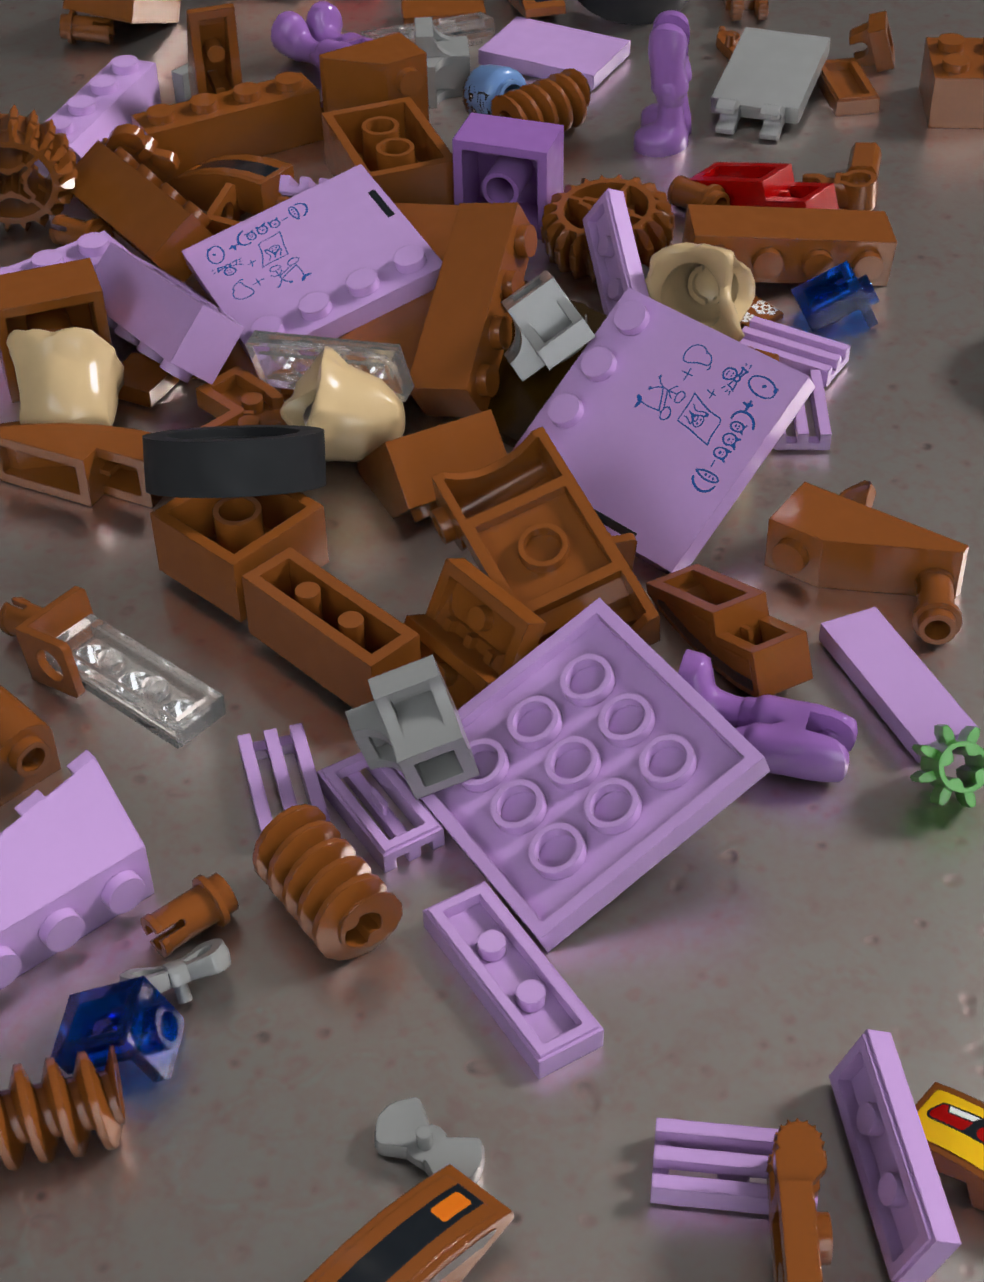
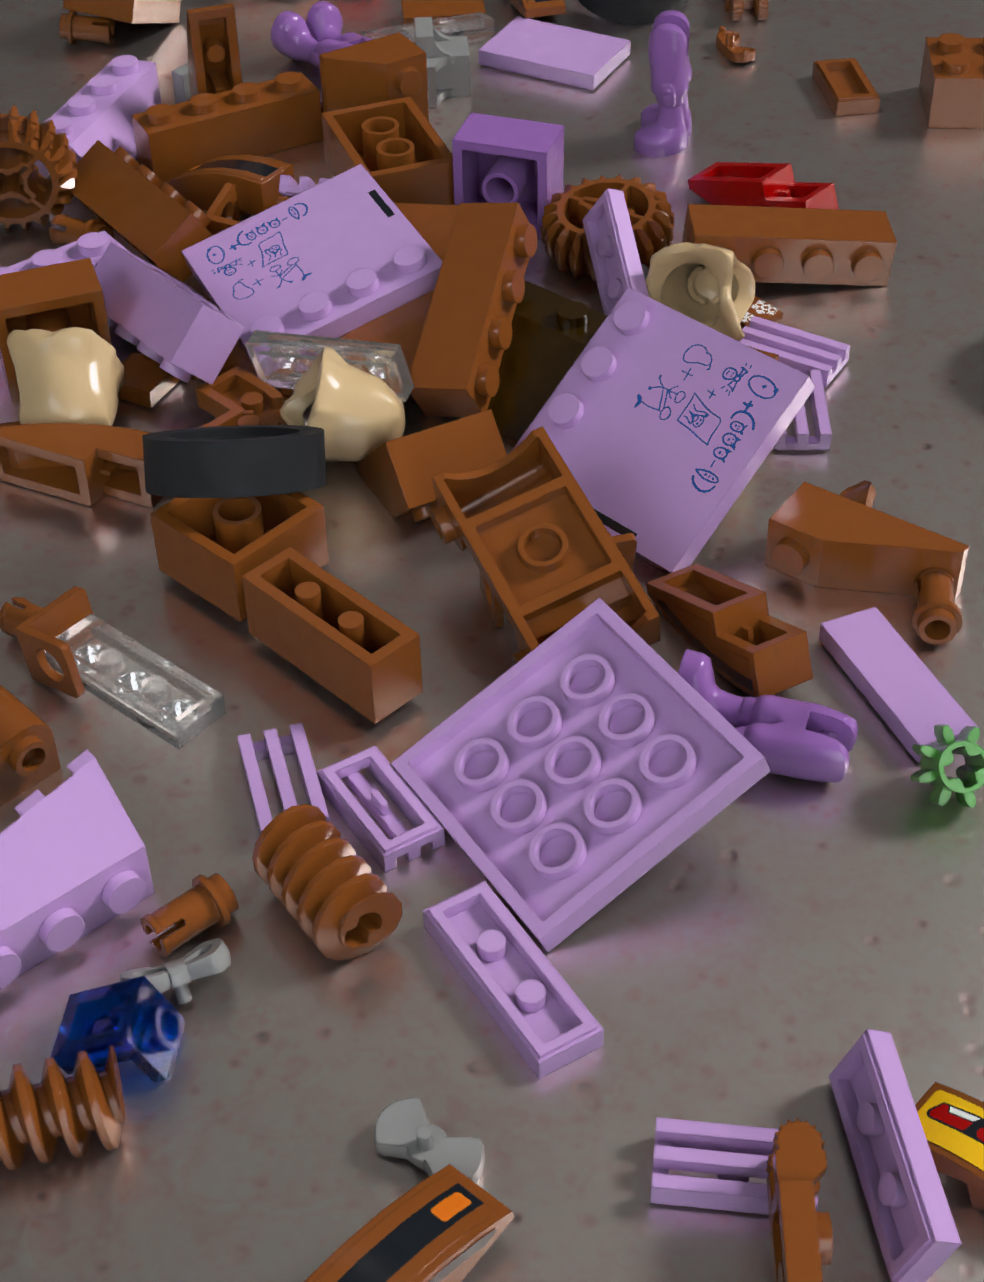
(144, 150): dark orange piece -> none
(414, 728): light grey brick -> none
(473, 629): dark orange slope -> none
(486, 83): medium blue head -> none
(545, 326): light grey brick -> none
(554, 100): dark orange piece -> none
(685, 191): dark orange pin -> none
(769, 80): light grey tile -> none
(835, 295): clear blue bracket -> none
(858, 185): dark orange bar -> none
(878, 38): dark orange tile -> none

